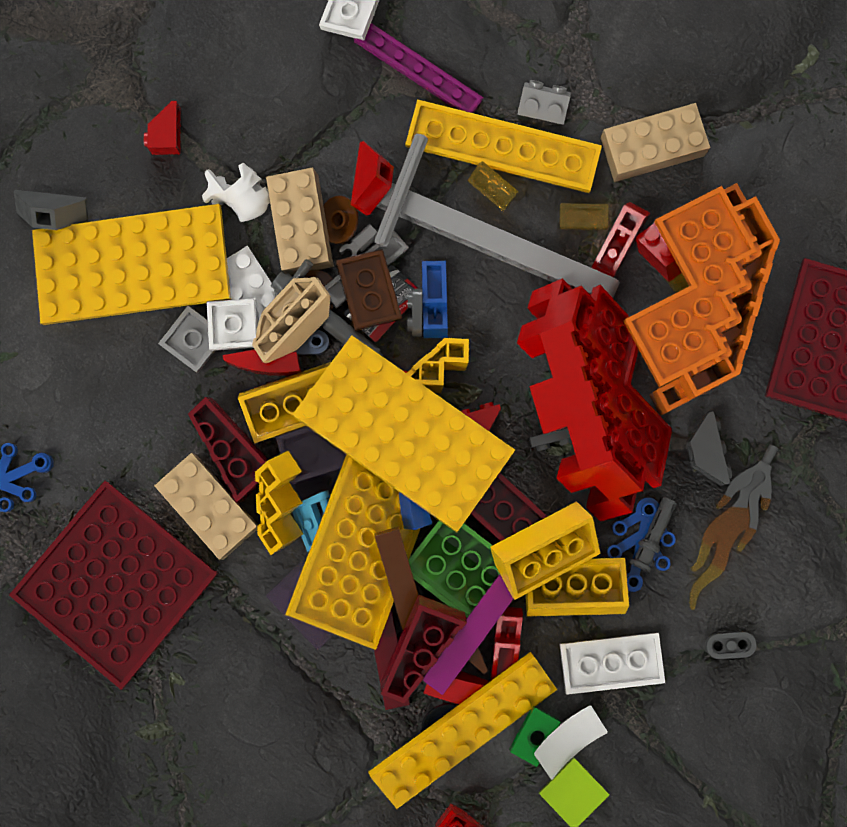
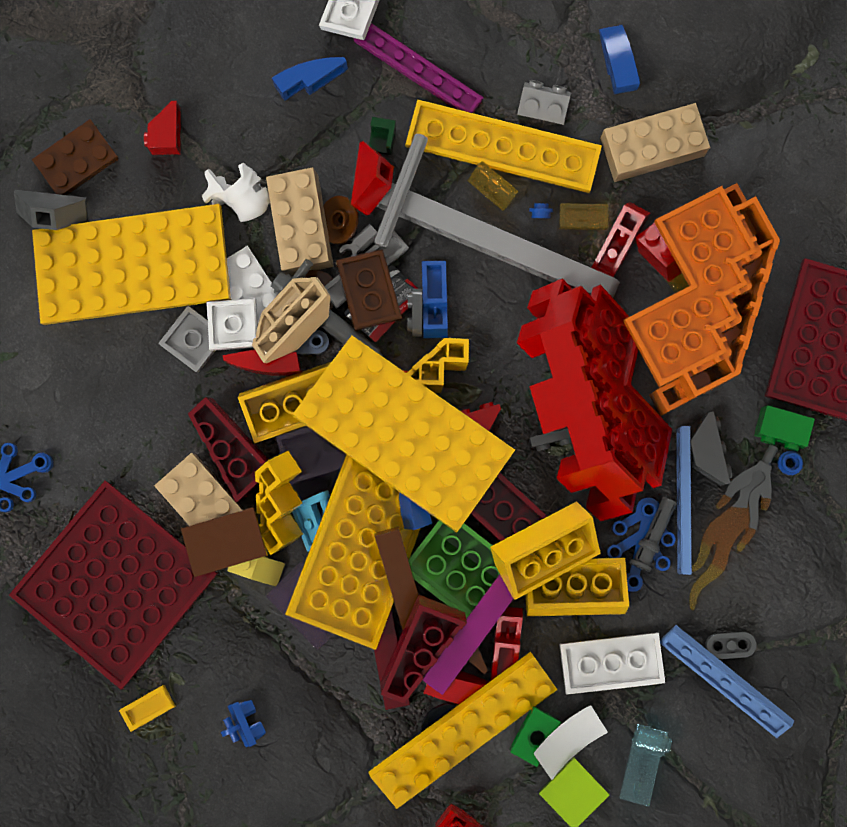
(75, 158): none -> reddish brown plate
(147, 708): none -> yellow tile
(224, 542): none -> reddish brown tile
(248, 733): none -> blue hips
(261, 570): none -> light yellow slope
(309, 75): none -> blue slope
(382, 135): none -> dark green panel
(541, 211): none -> blue plate
(619, 59): none -> blue slope
(643, 763): none -> clear light blue door
(683, 473): none -> medium blue tile
(726, 681): none -> medium blue tile
(784, 427): none -> green brick
(797, 463): none -> blue plate

